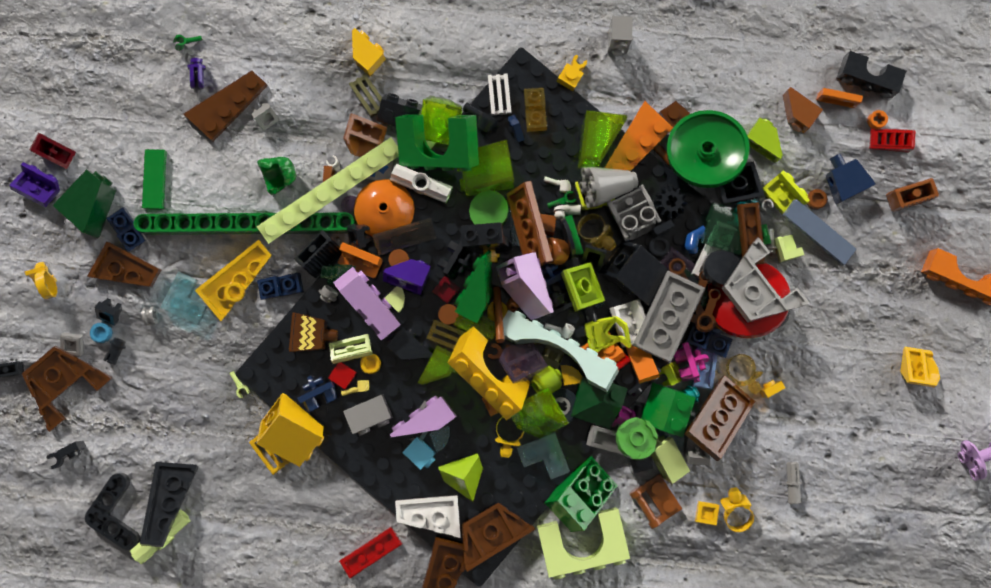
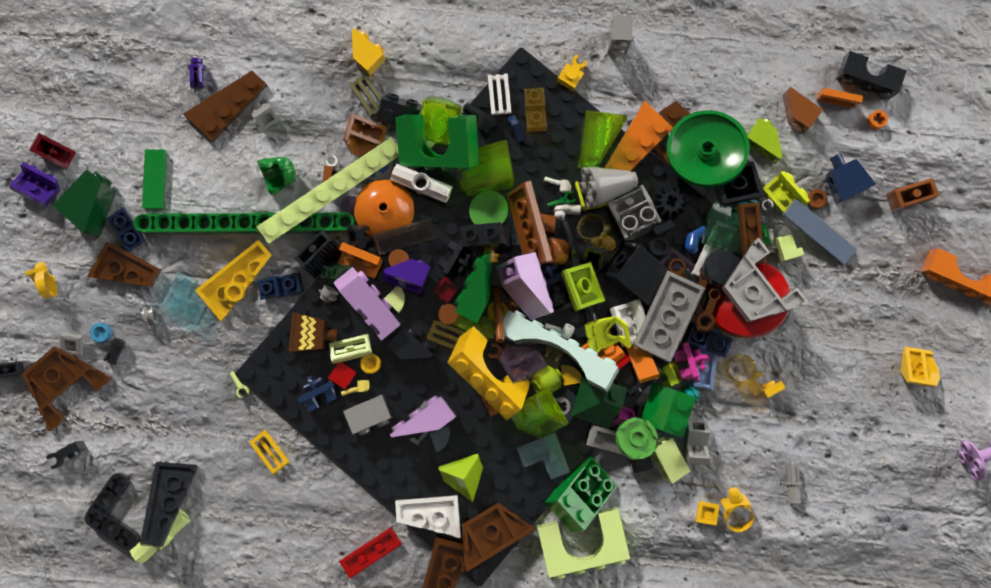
(107, 313): black tile -> none
(182, 41): green hand -> none
(290, 431): yellow slope -> none
(420, 453): medium azure brick -> none
(437, 367): clear neon green slope -> none
(506, 450): yellow piece -> none
(579, 252): green tile -> none
(661, 497): dark orange plate -> none
(720, 418): plate -> none
(892, 133): red slope -> none

